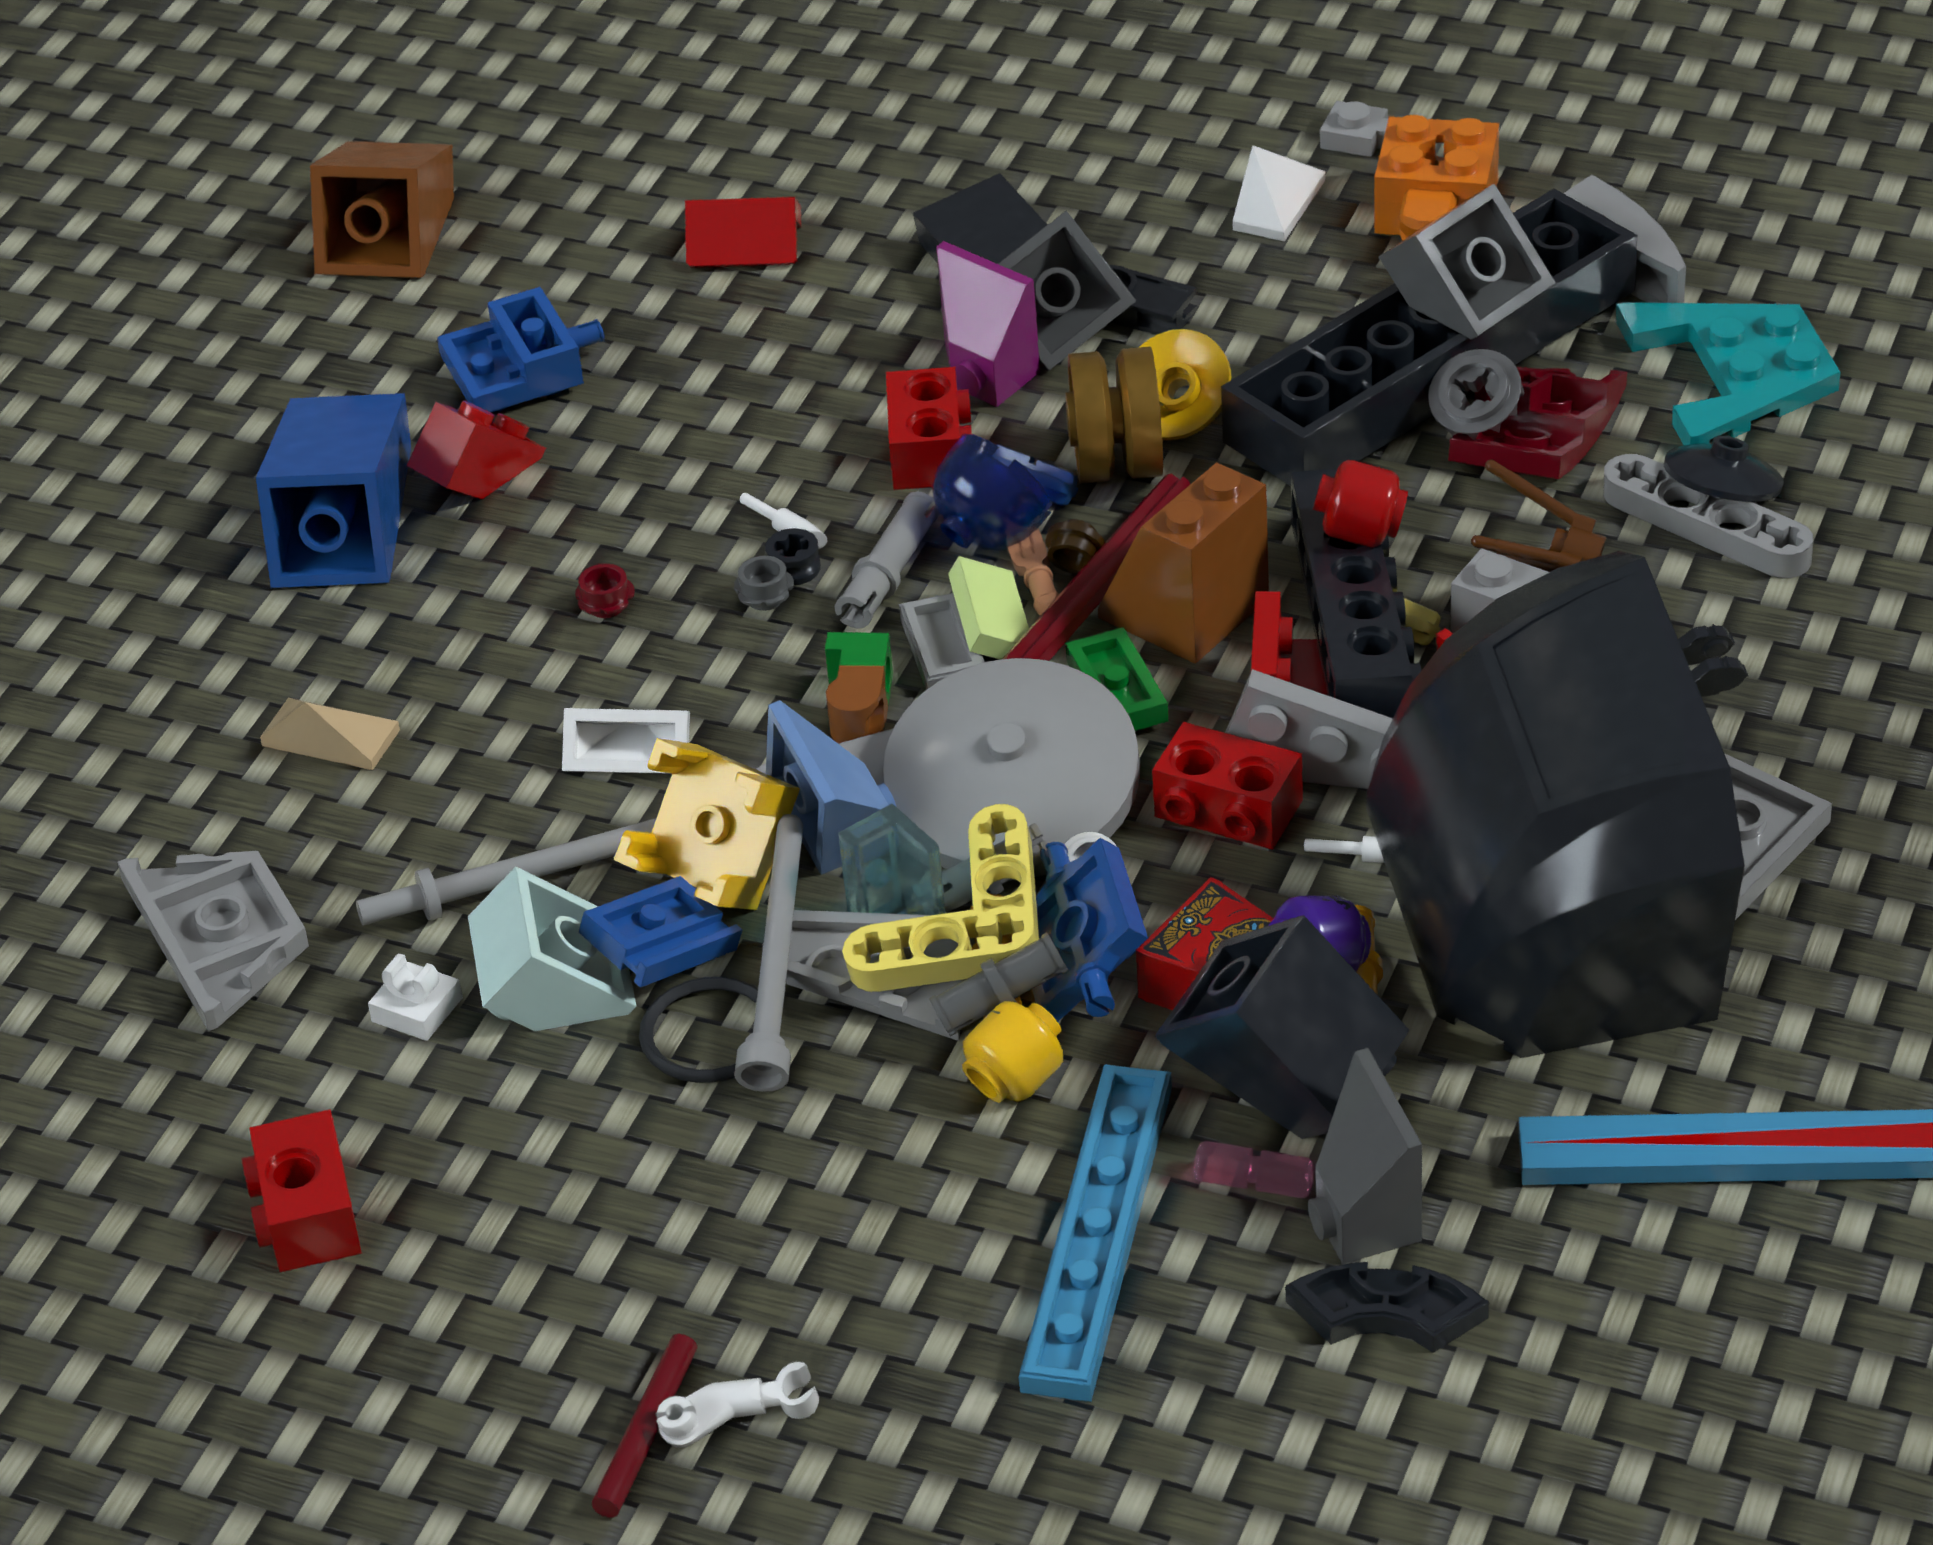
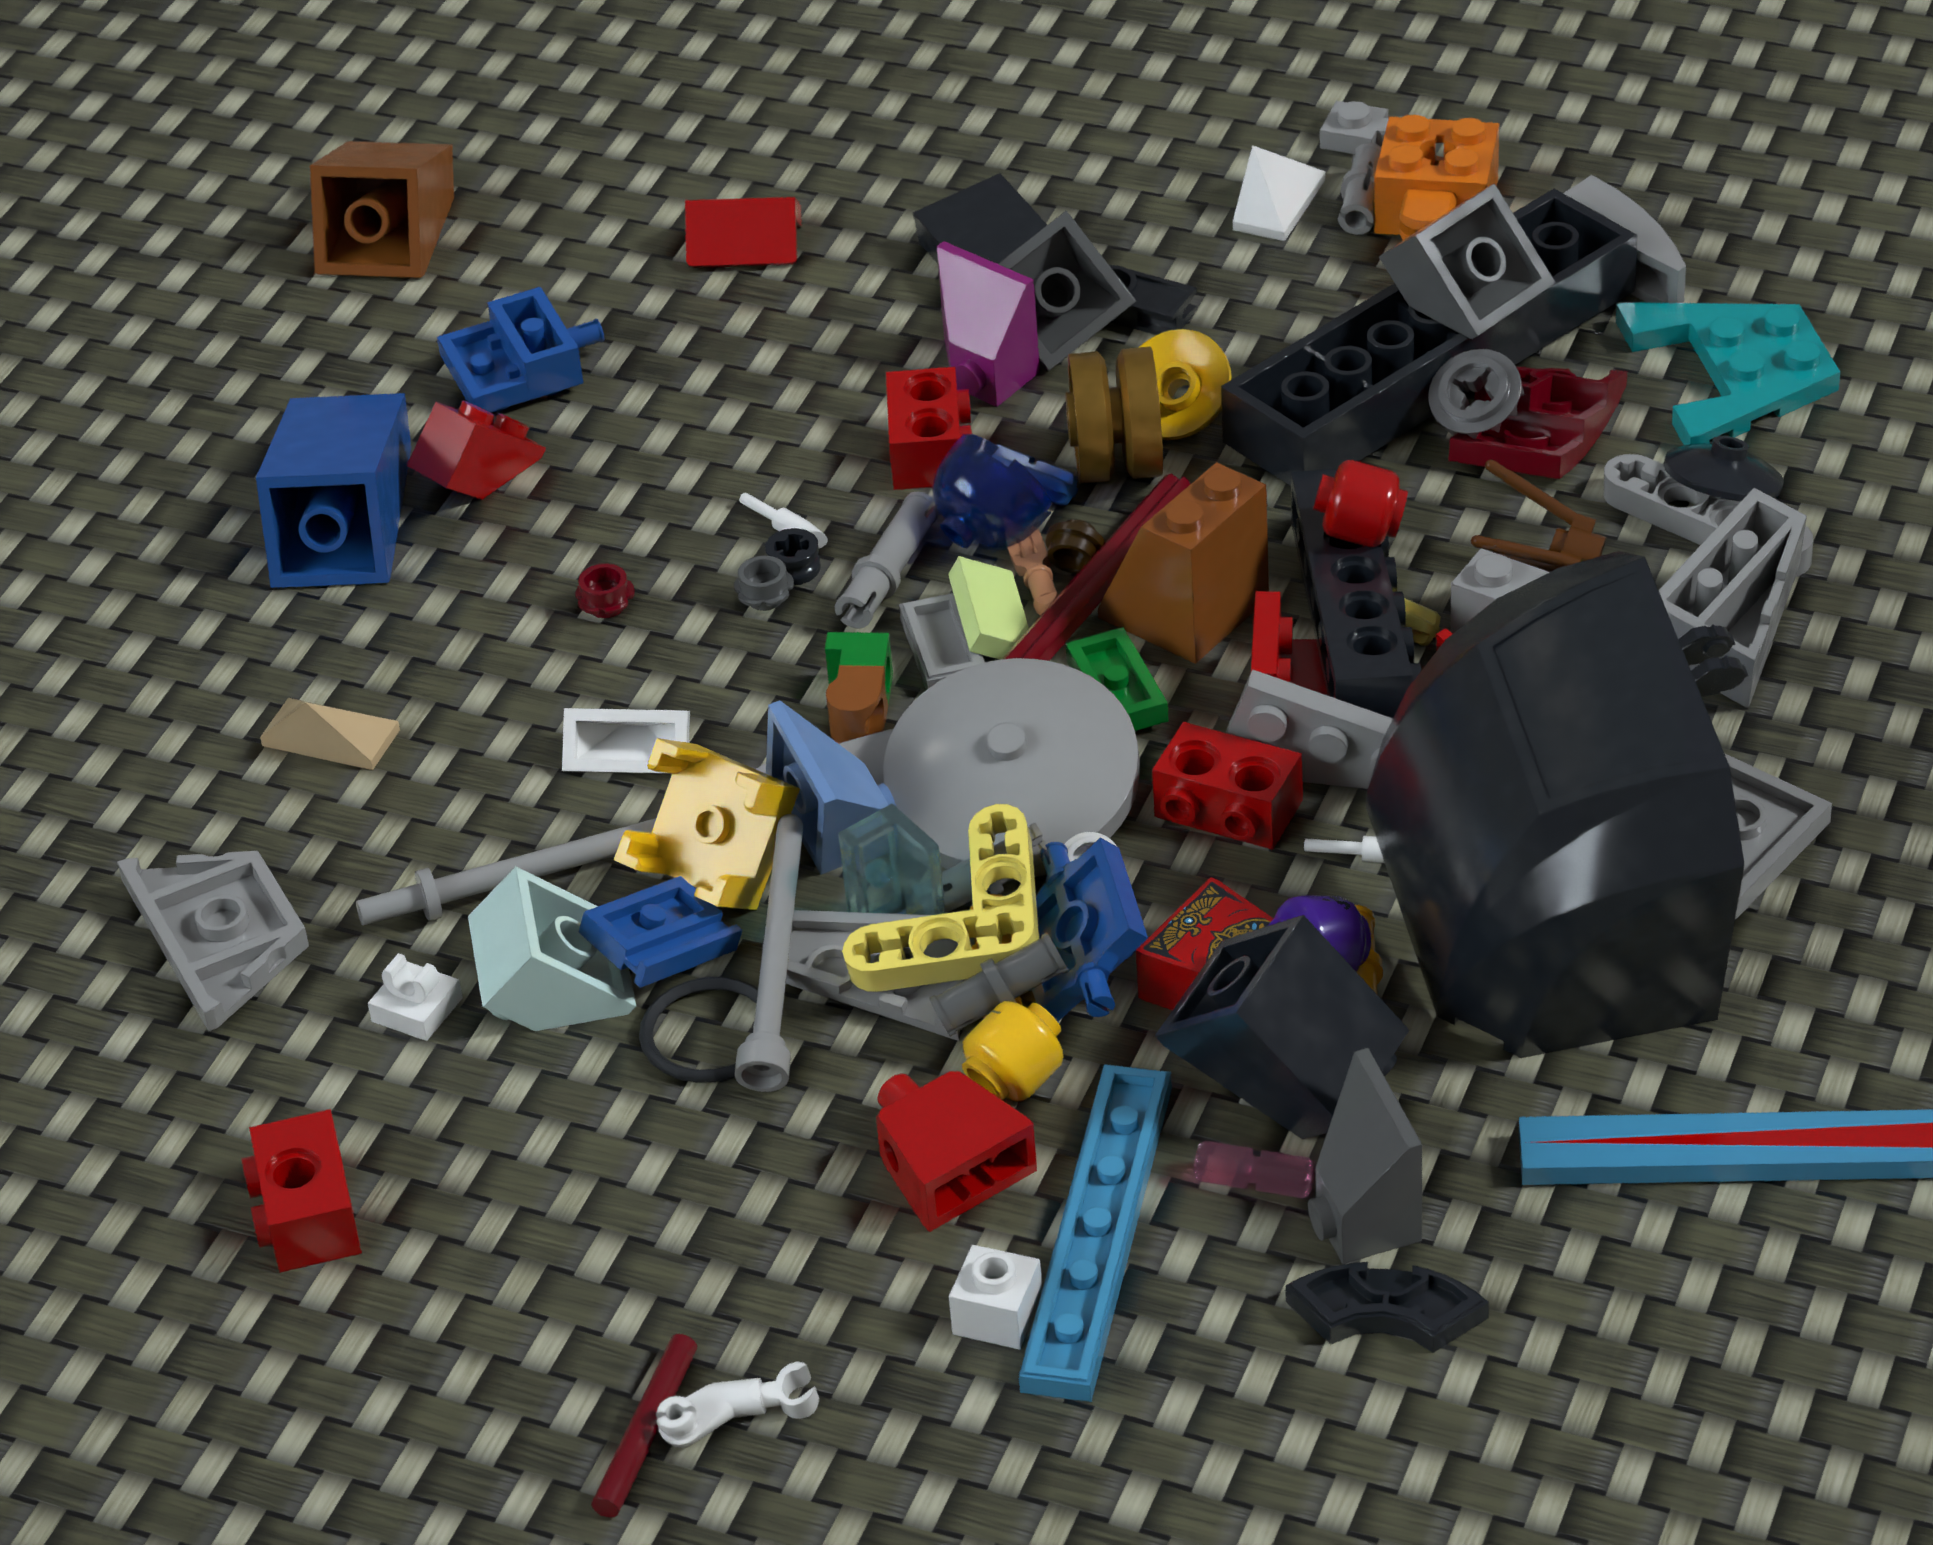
(951, 1144): none -> red torso
(995, 1296): none -> white plate
(1354, 196): none -> light grey pin
(1740, 582): none -> light grey wedge

